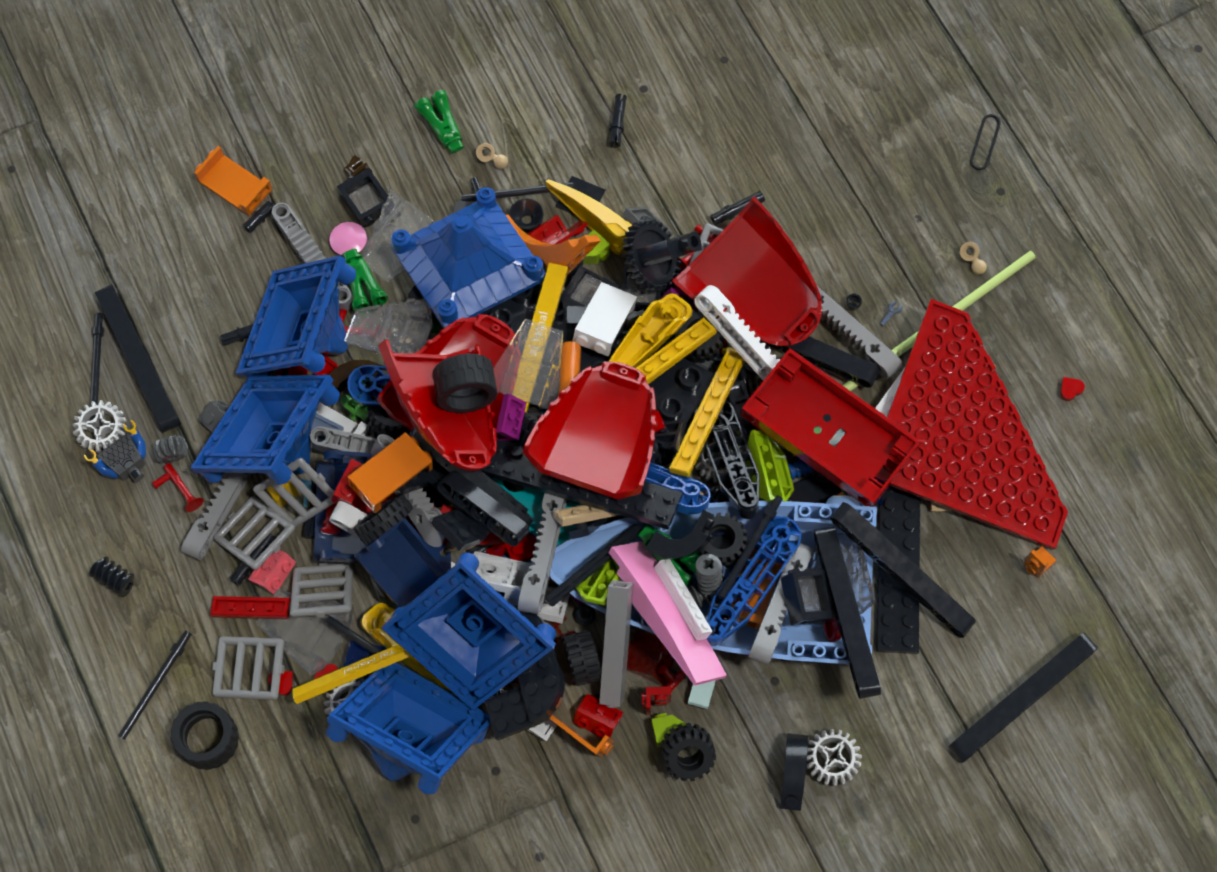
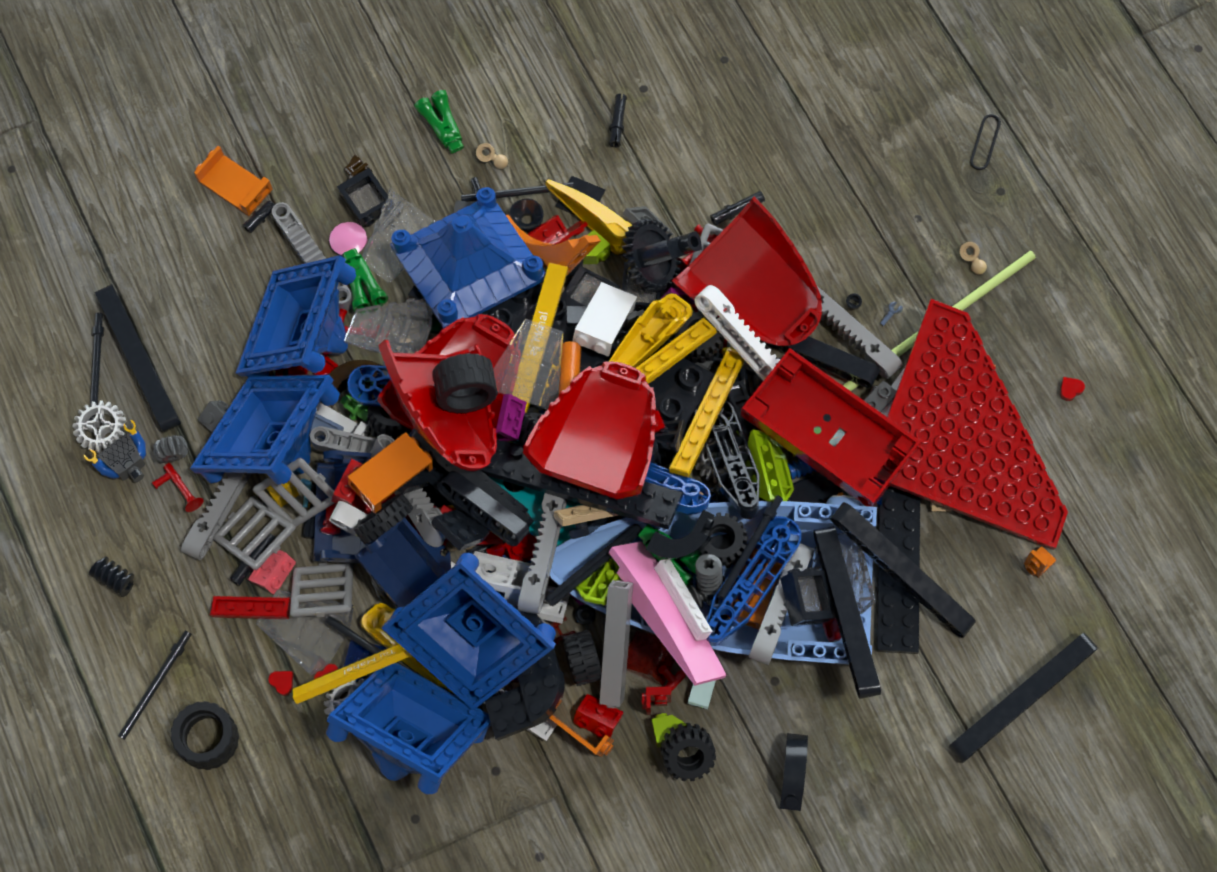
(236, 335): black axle -> none
(255, 692): light grey bar -> none
(825, 751): white gear -> none
(880, 396): none -> dark grey bracket

